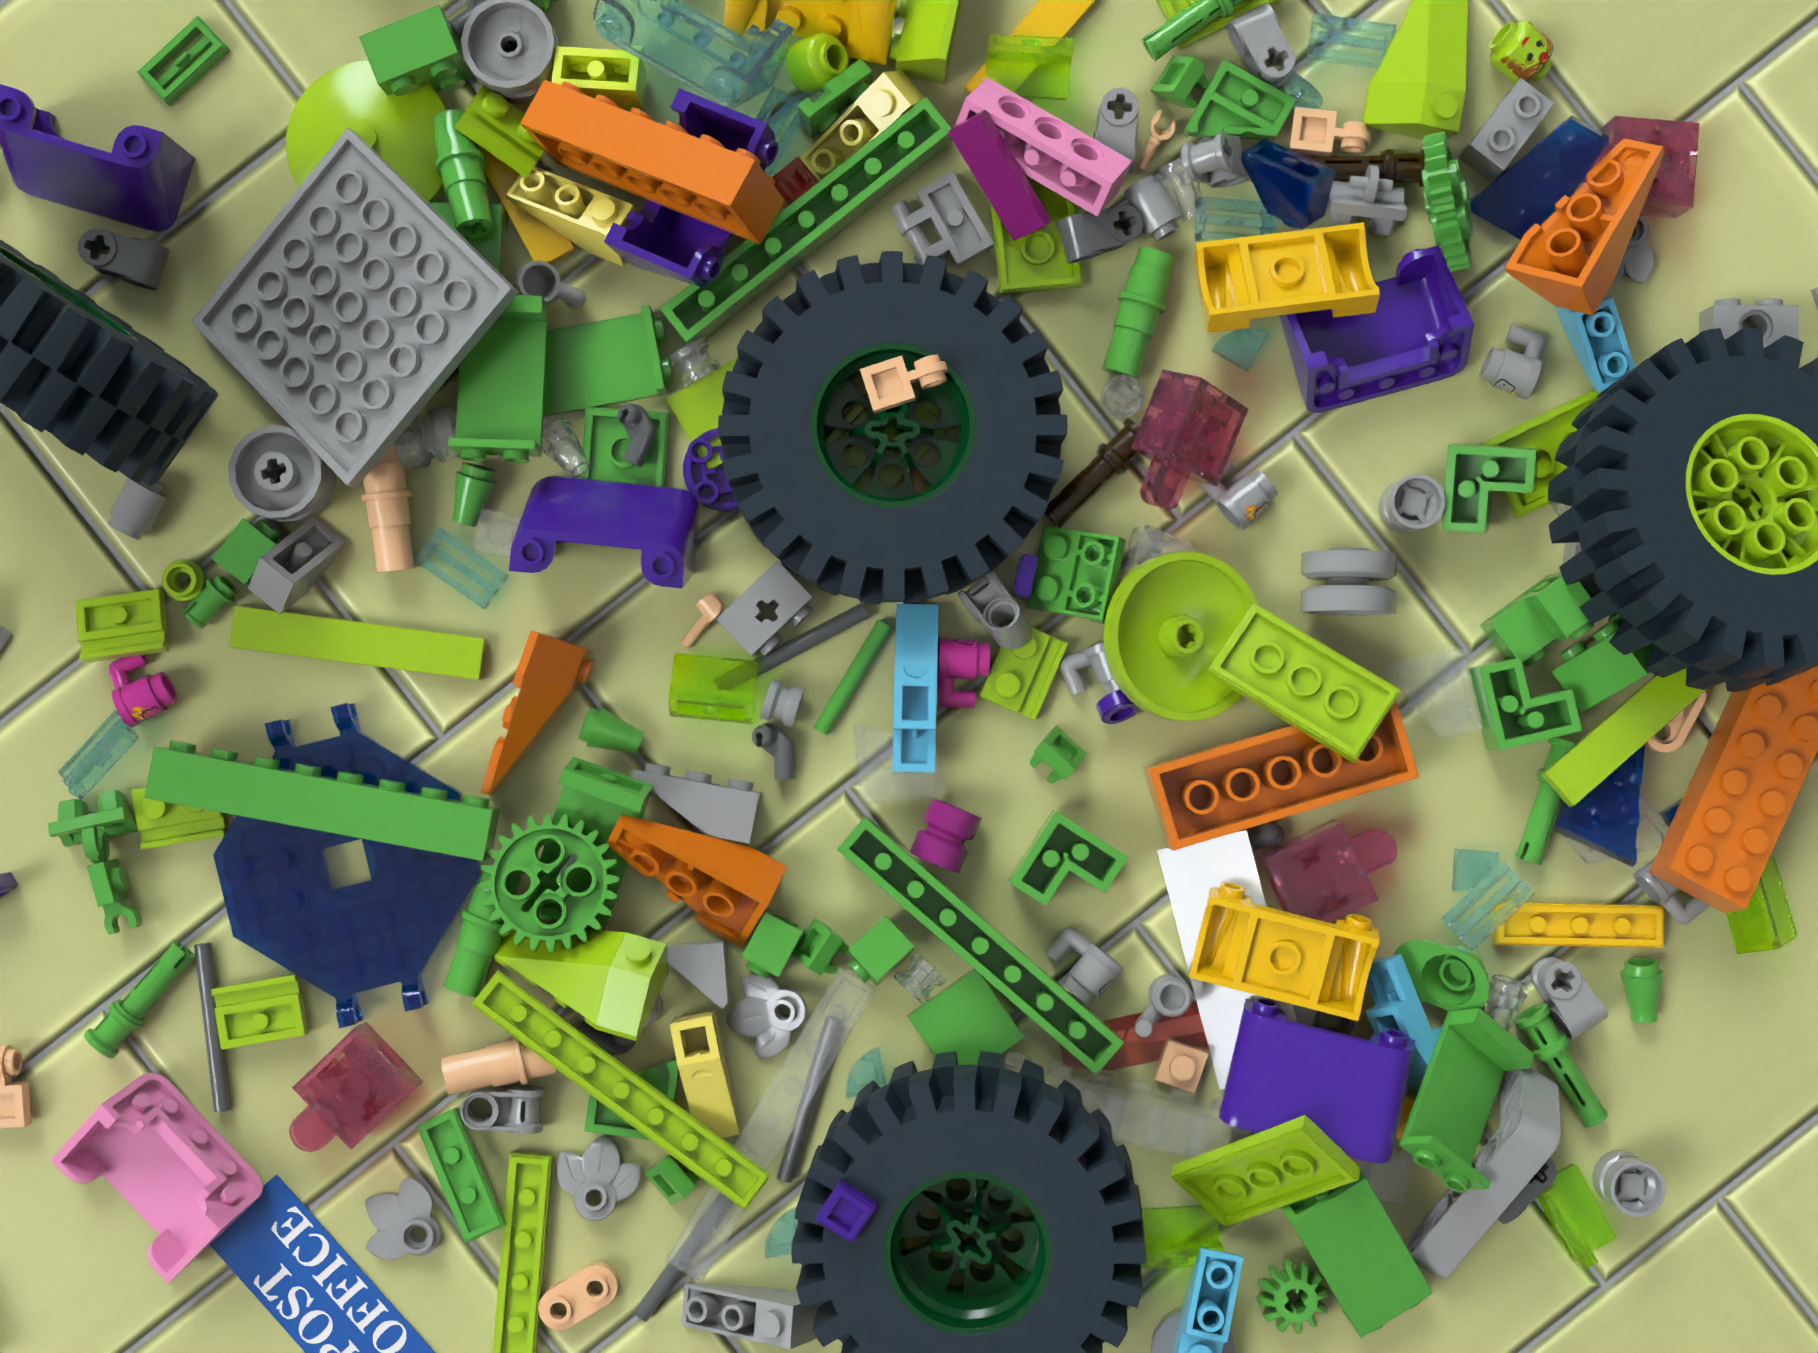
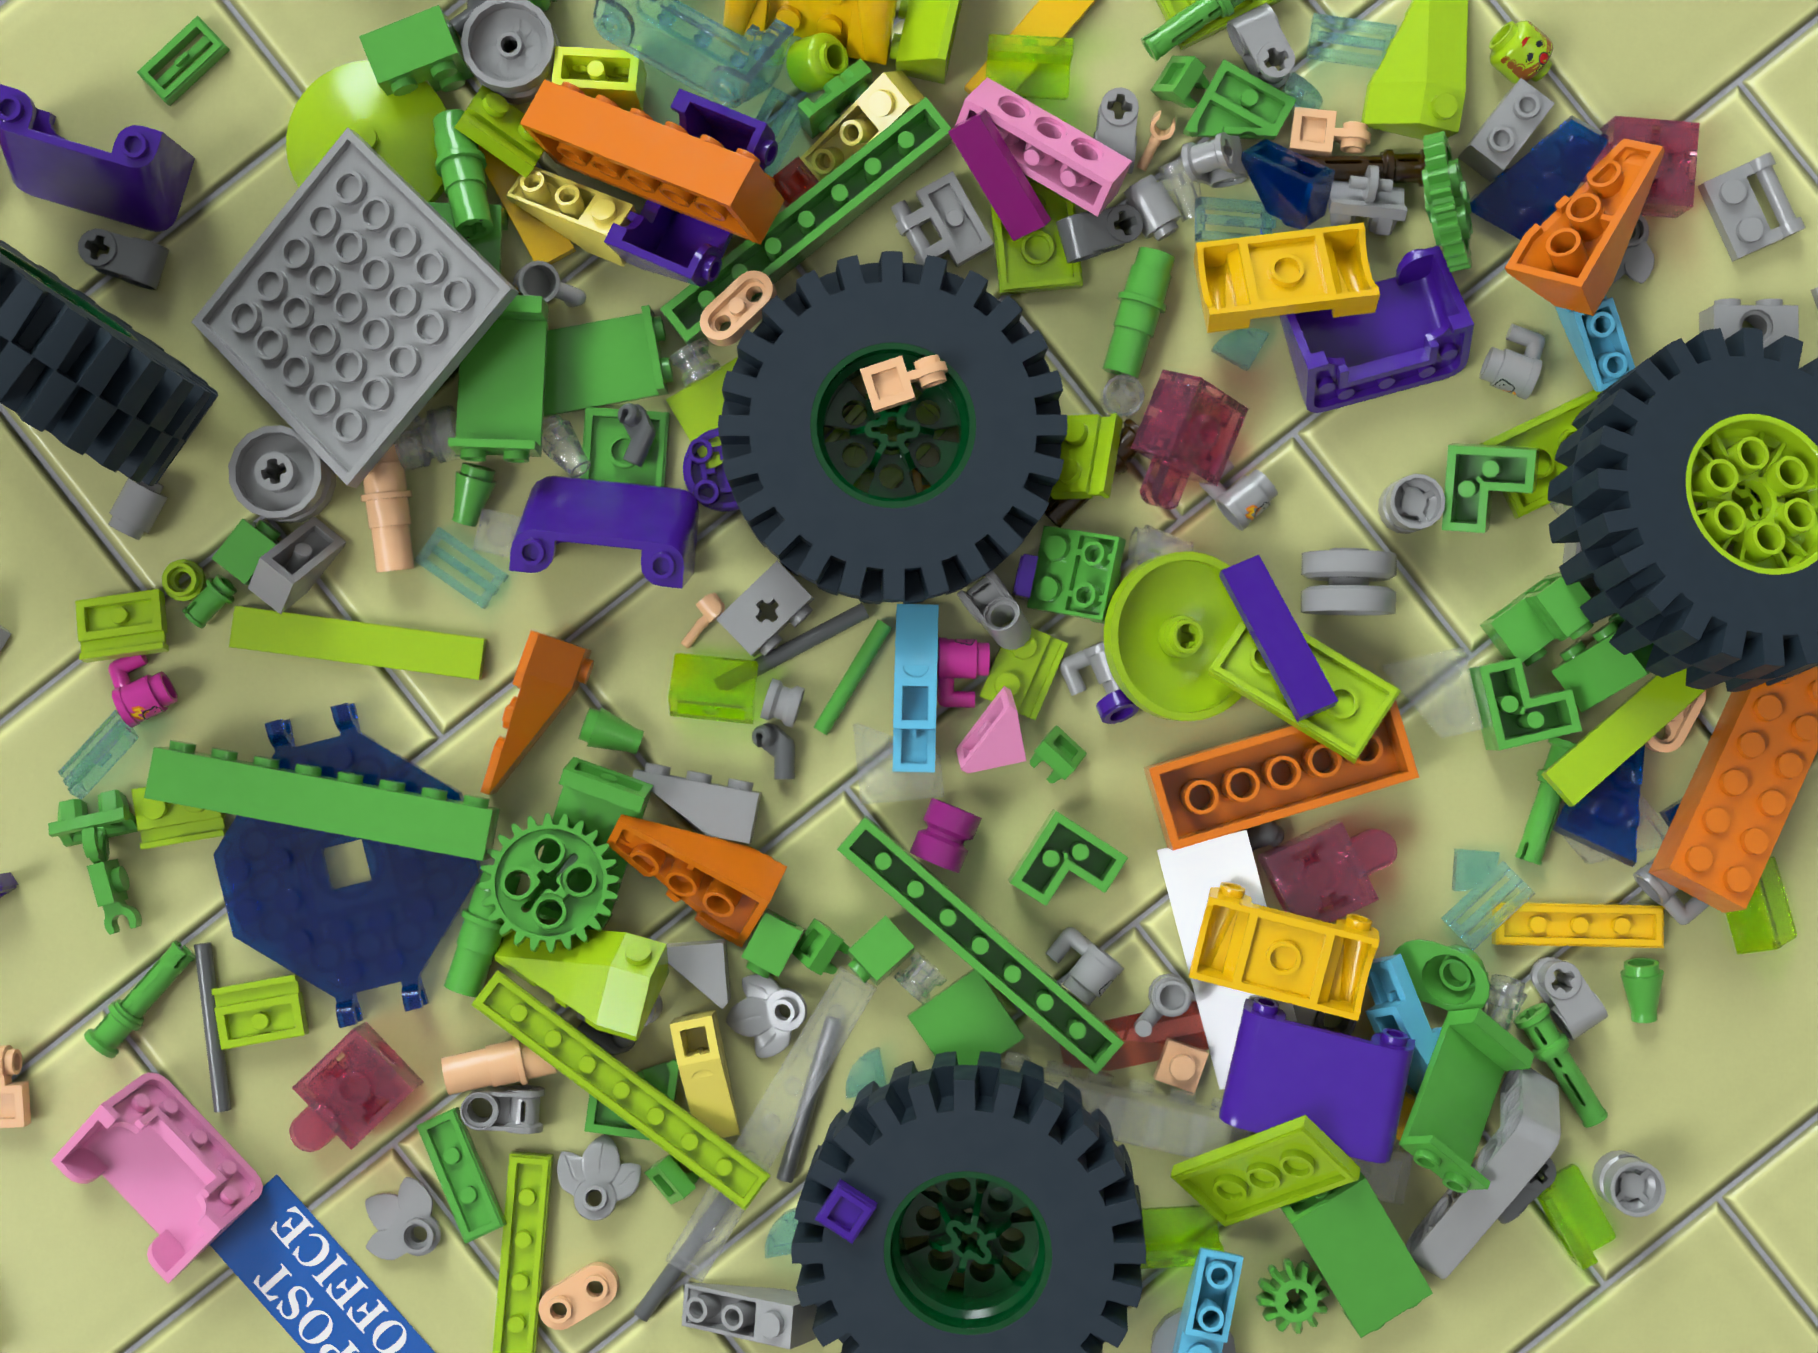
(736, 307): none -> light nougat plate
(994, 738): none -> bright pink slope
(1088, 457): none -> lime plate
(1278, 638): none -> dark purple tile
(1739, 213): none -> light grey plate

